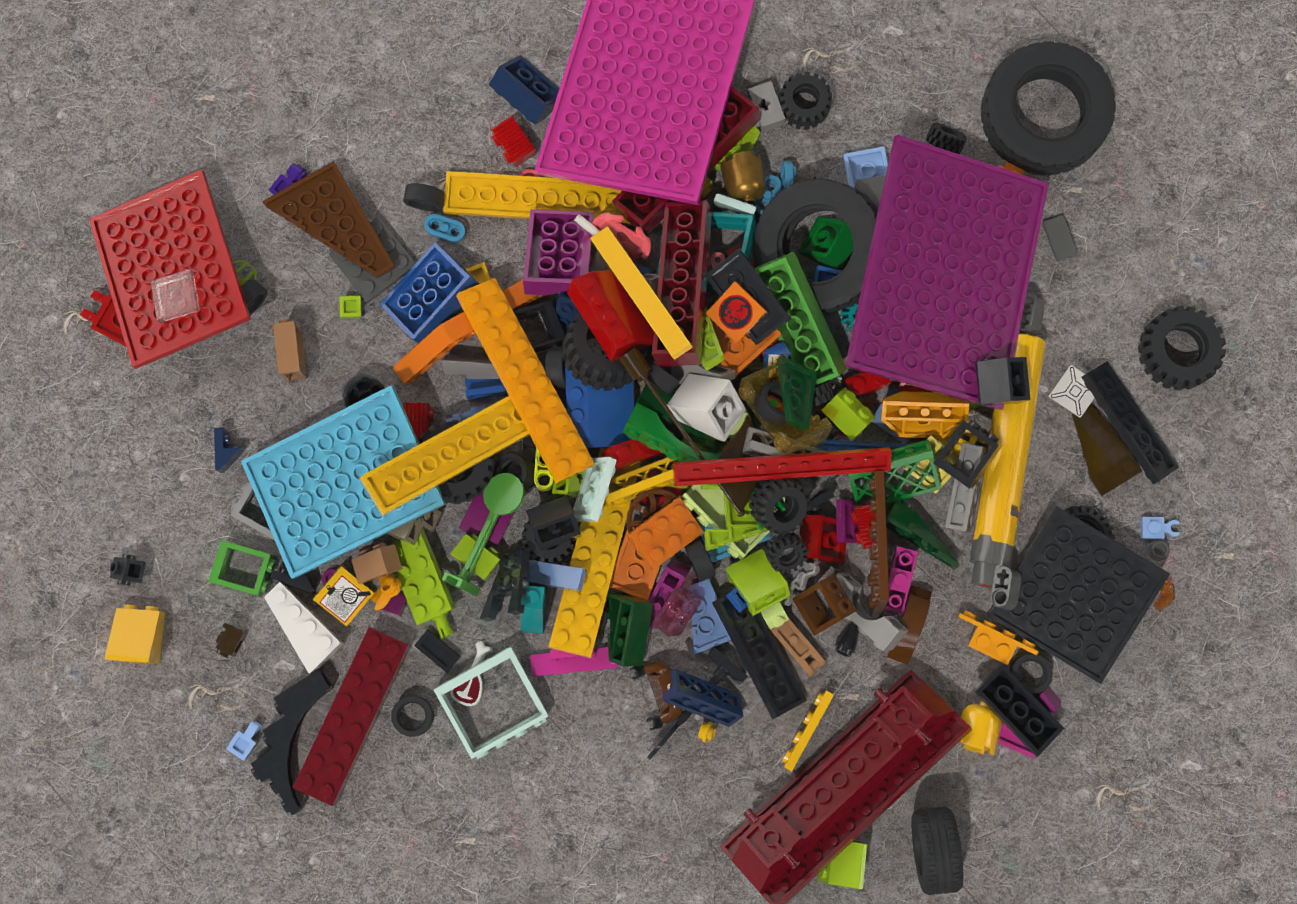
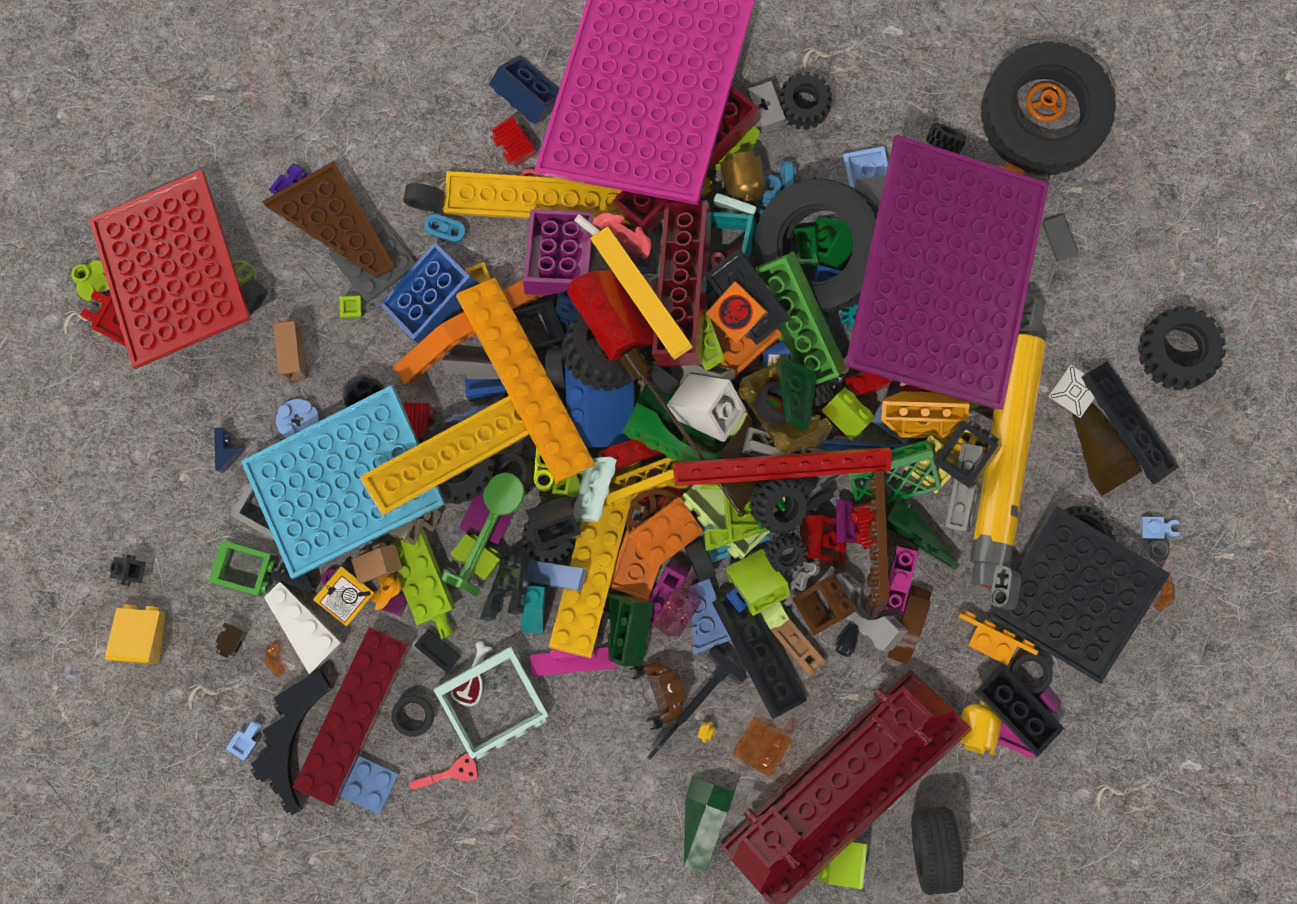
(92, 281): none -> lime plate
(175, 295): clear plate -> none
(271, 659): none -> clear orange arm
(289, 410): none -> light blue plate
(369, 785): none -> medium blue plate
(453, 772): none -> coral piece
(703, 704): dark blue fence -> none
(704, 817): none -> dark green wedge
(762, 747): none -> clear orange bracket
(802, 738): yellow plate -> none
(806, 246): none -> green slope
(1002, 381): black slope -> none
(1047, 94): none -> orange piece

